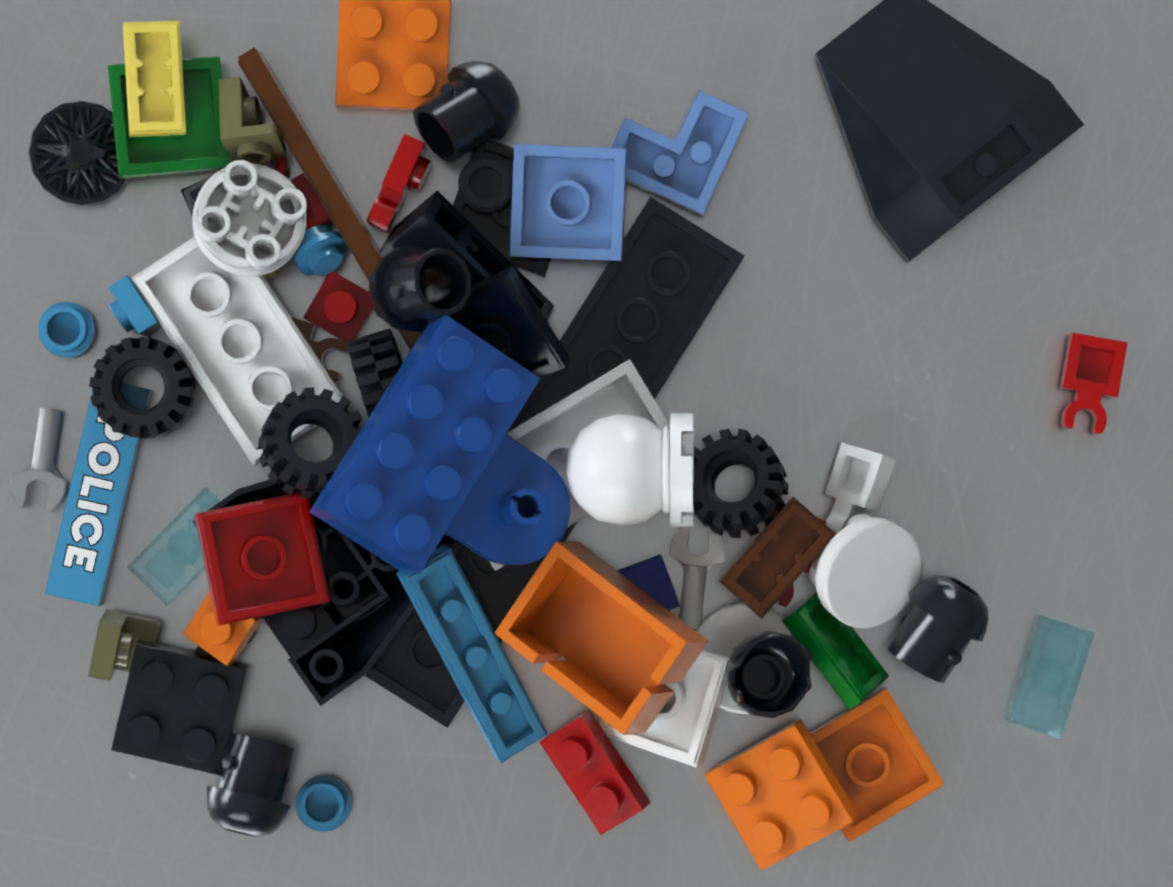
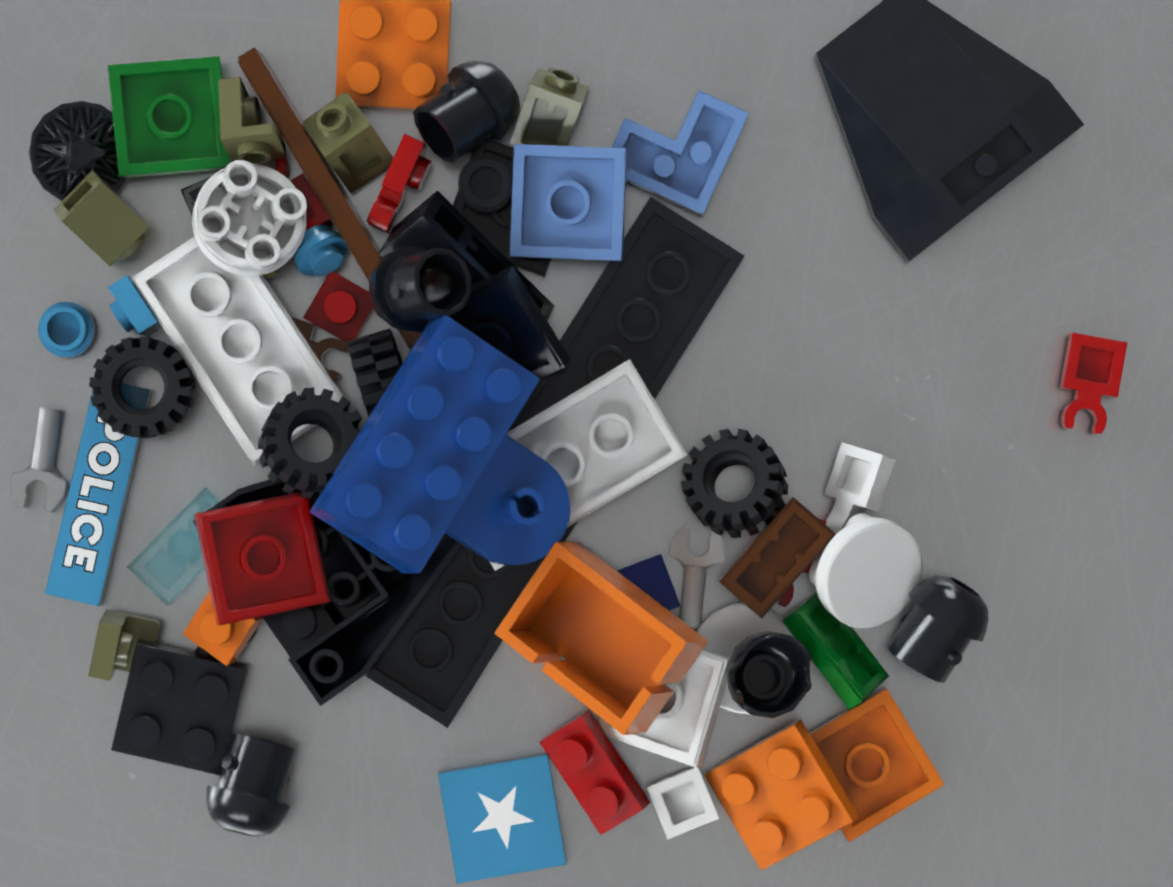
(102, 219): none -> olive brick
(154, 78): light yellow plate -> none
(323, 803): dark azure plate -> none
(348, 142): none -> olive bracket
(473, 655): dark azure tile -> none
(502, 818): none -> dark azure tile
(550, 109): none -> olive bracket
(631, 469): white tile -> none
(682, 802): none -> white plate
(1049, 676): clear light blue plate -> none

